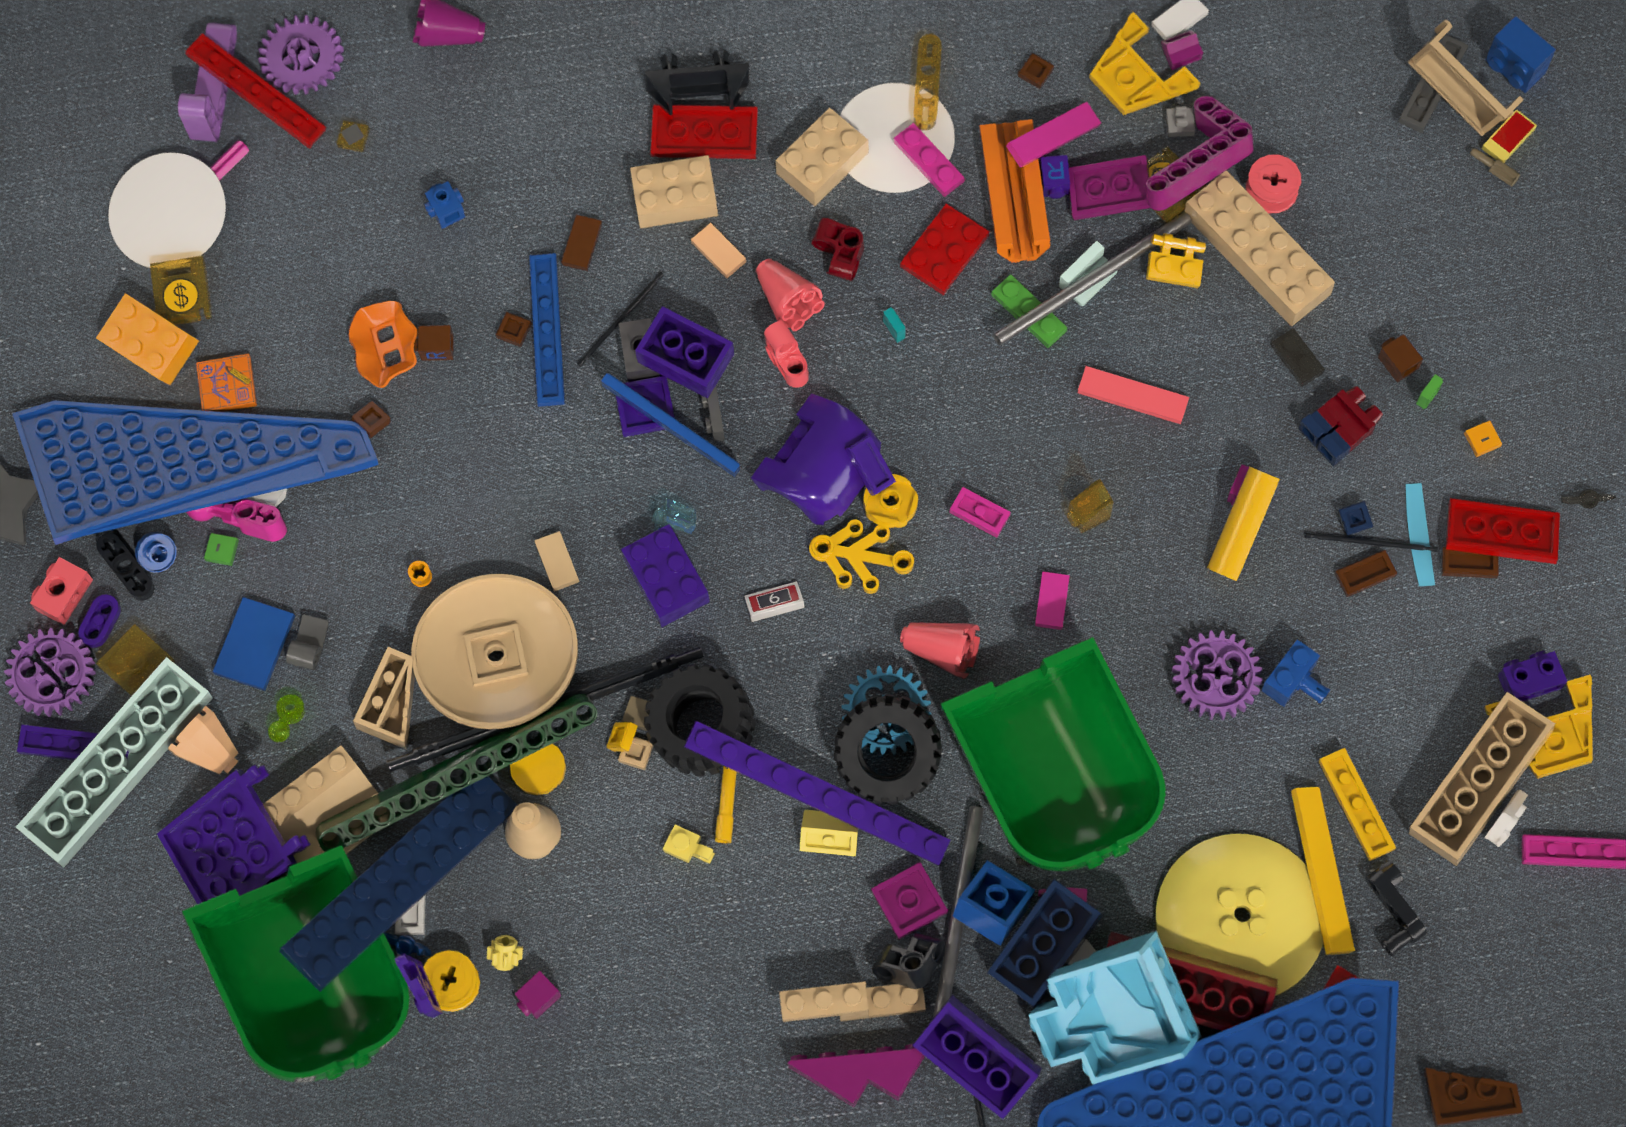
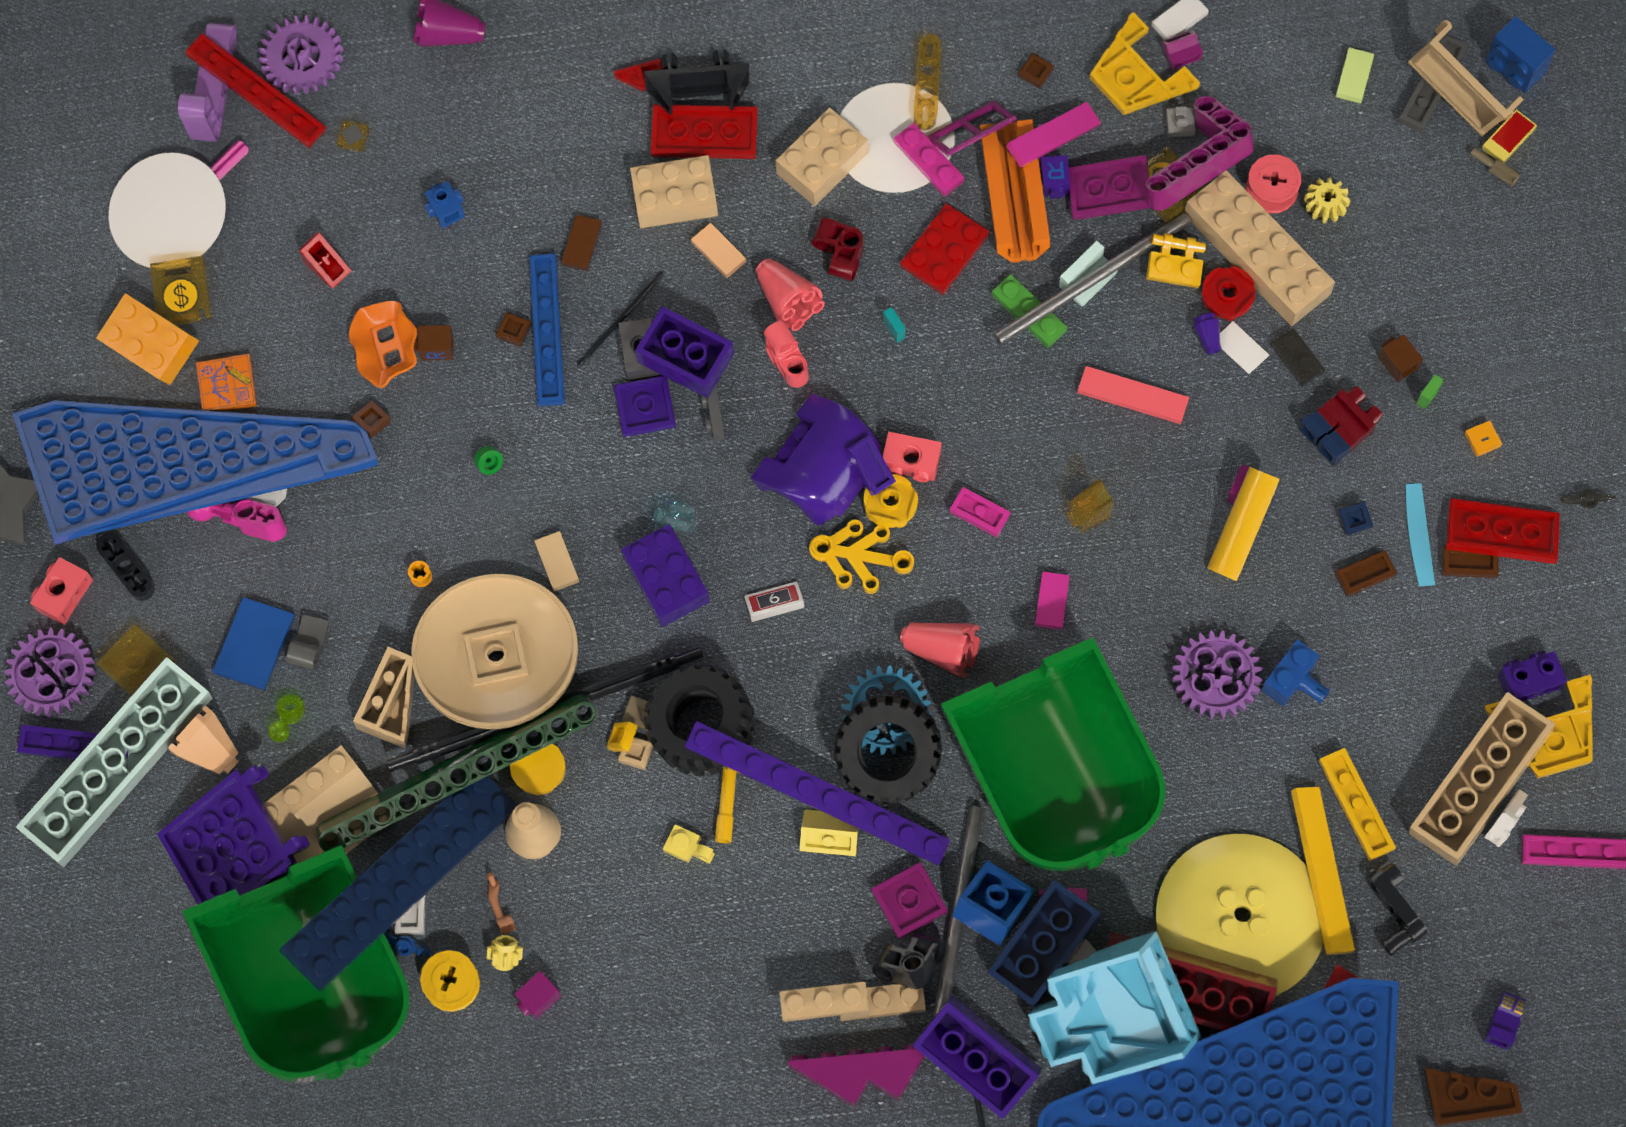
(100, 622): dark purple plate -> none
(155, 552): plate -> none
(221, 549): bright green tile -> none
(323, 260): none -> red slope
(419, 985): dark purple wing -> none
(488, 460): none -> green tile
(506, 922): none -> nougat piece
(635, 75): none -> red tile
(671, 424): blue tile -> none
(927, 452): none -> coral brick
(964, 121): none -> magenta window
(1208, 331): none -> dark purple cone
(1227, 278): none -> red plate
(1242, 347): none -> white sticker
(1337, 200): none -> light yellow gear
(1355, 75): none -> yellowish green tile
(1371, 542): black piece -> none
(1505, 1021): none -> dark purple leg

